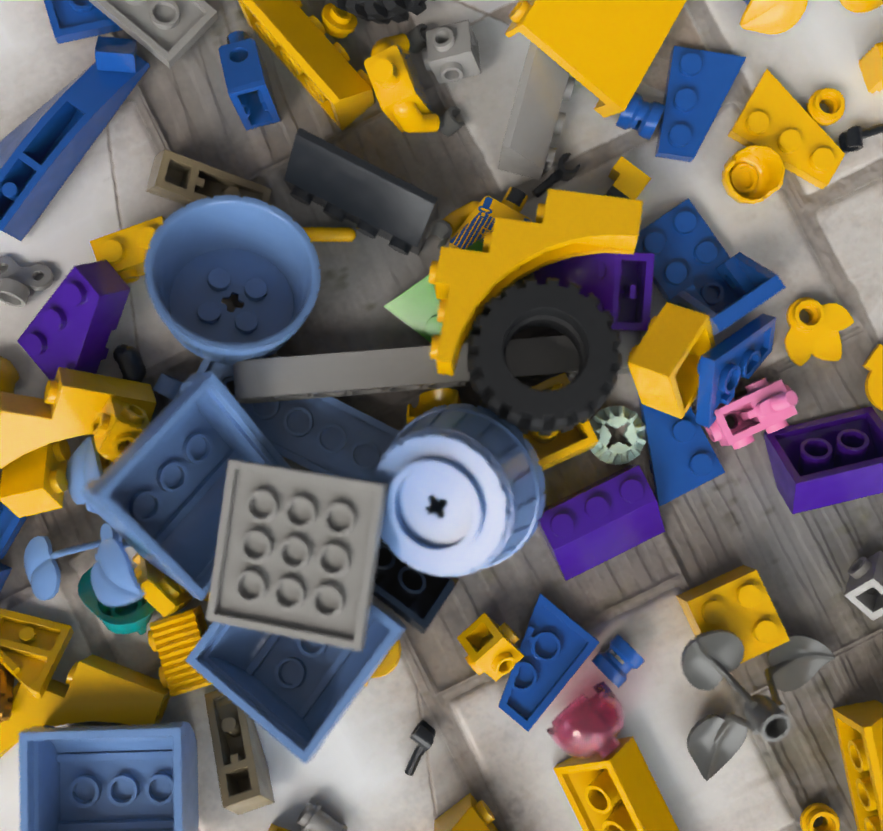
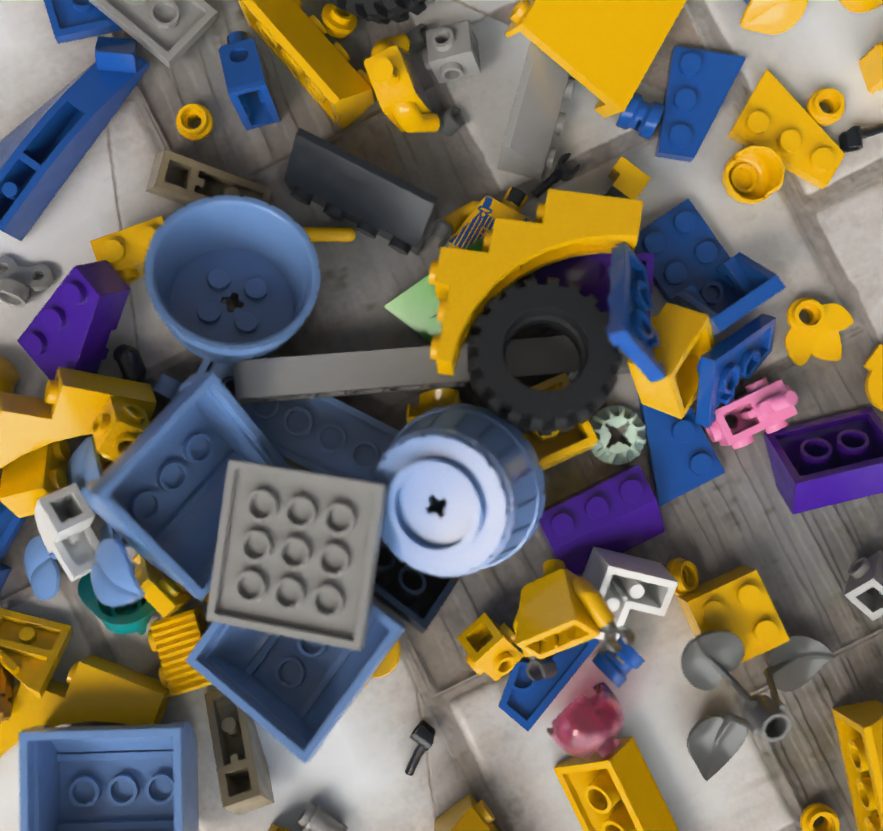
(65, 529): none -> white brick
(187, 114): none -> yellow plate
(559, 614): none -> yellow torso
(628, 302): none -> blue wing
(629, 584): none -> white brick
(686, 575): none -> yellow plate

